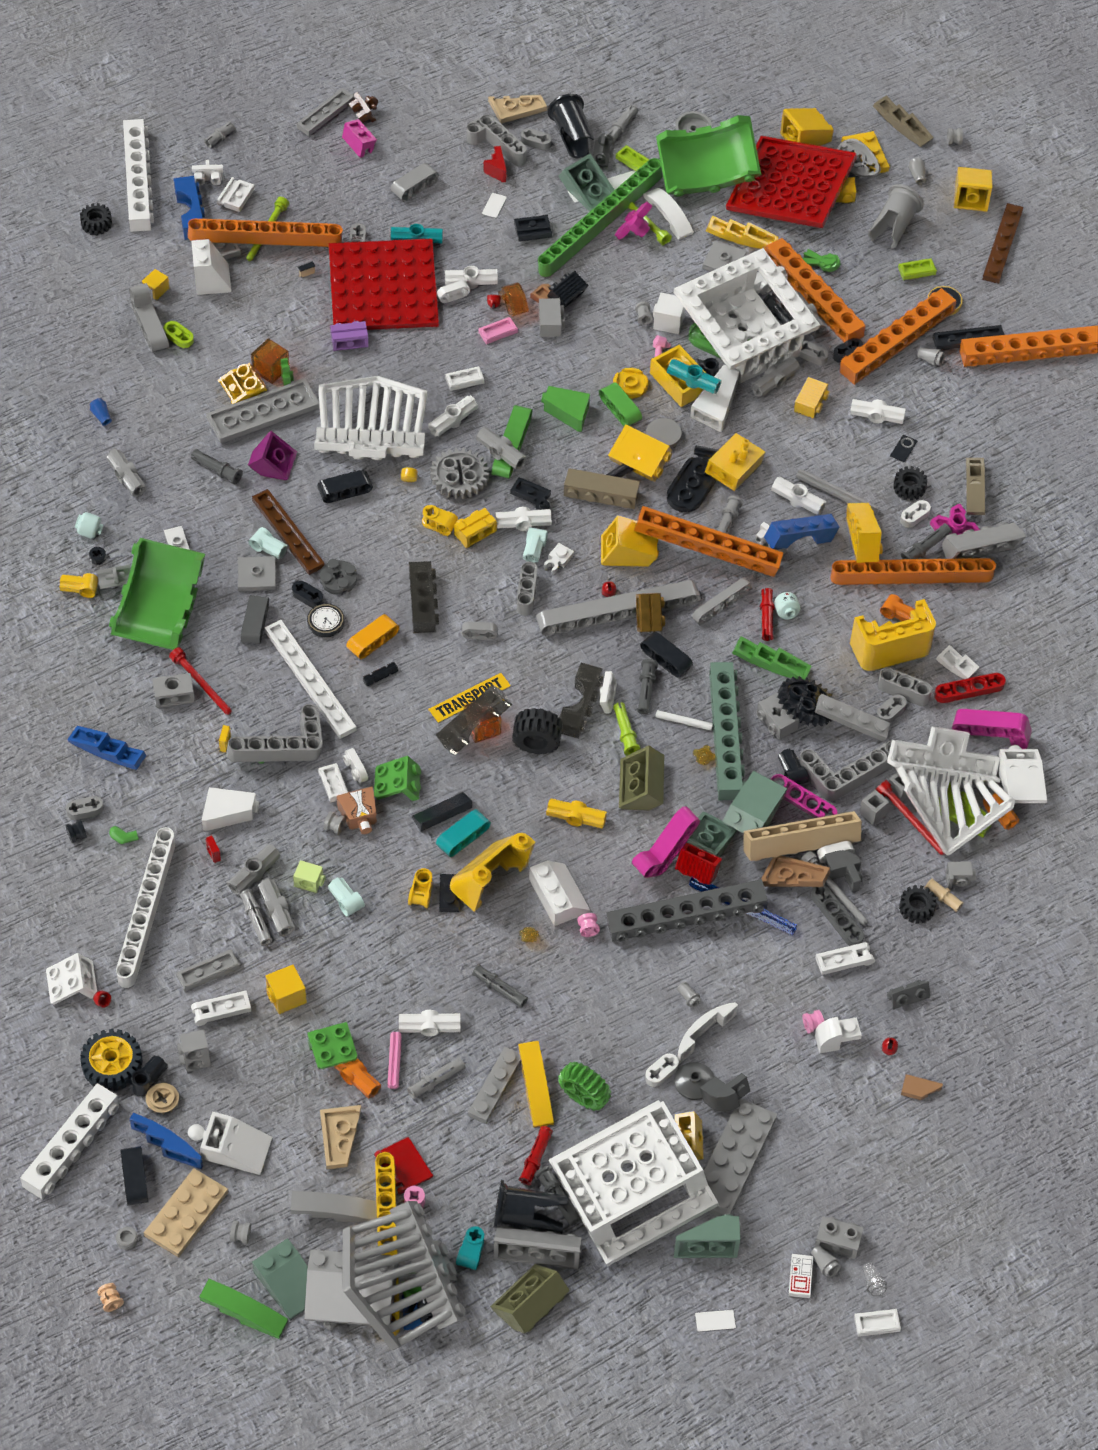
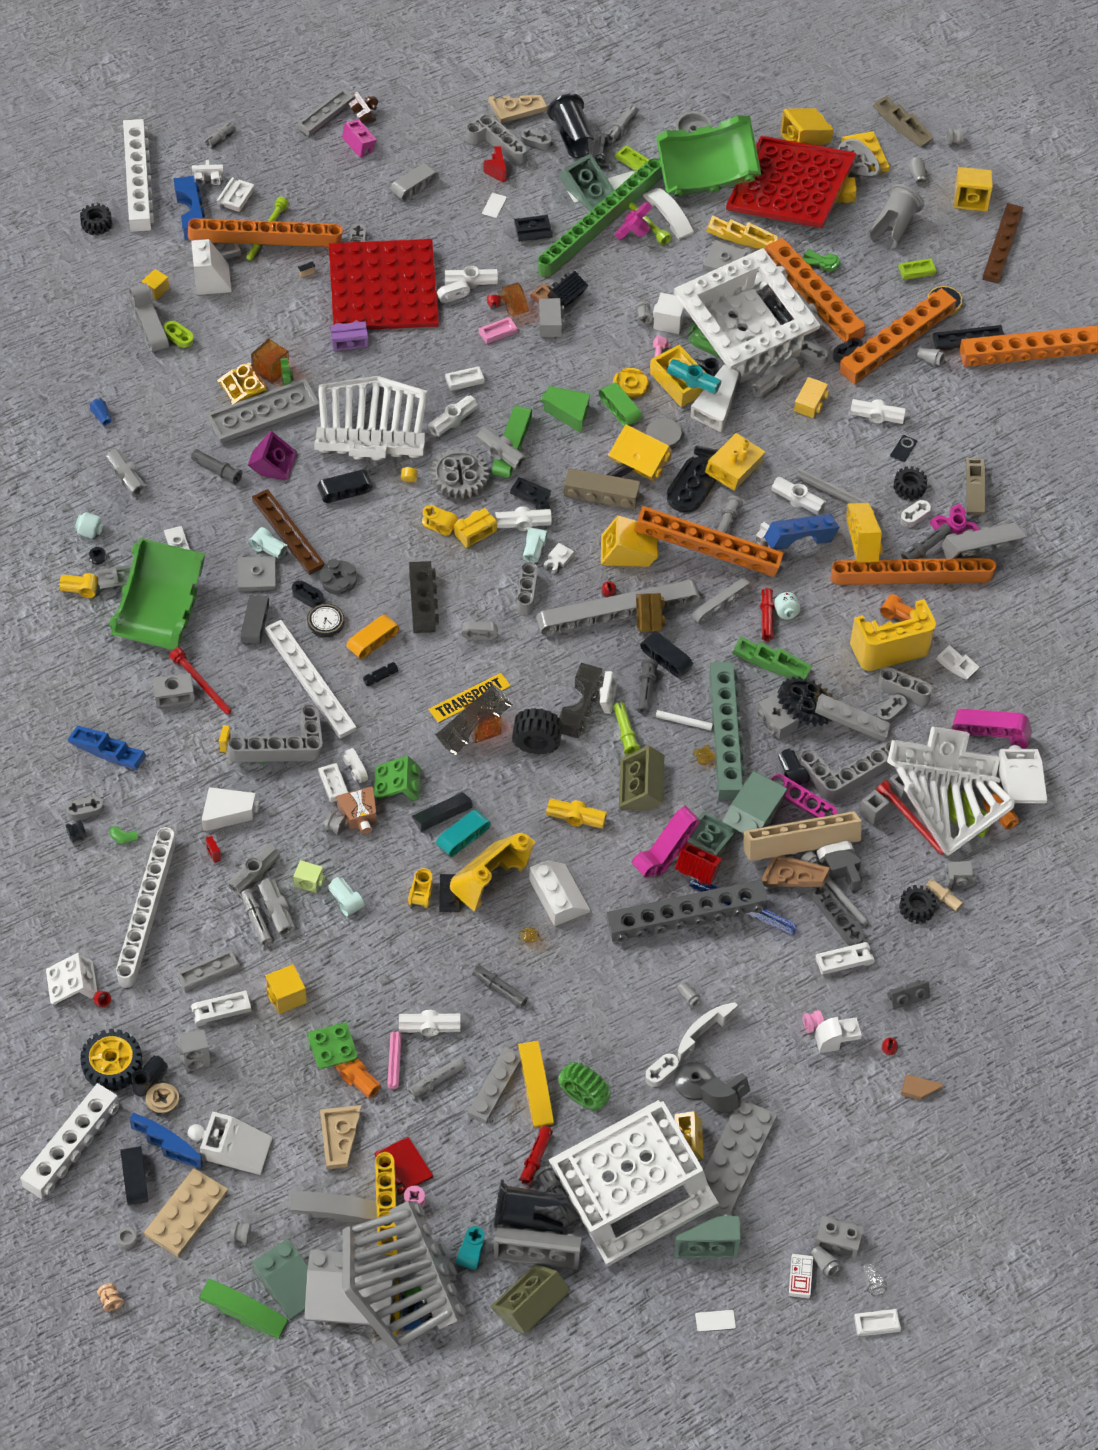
(417, 231): teal piece -> none
(588, 924): bright pink wheel -> none
(968, 684): red beam -> none

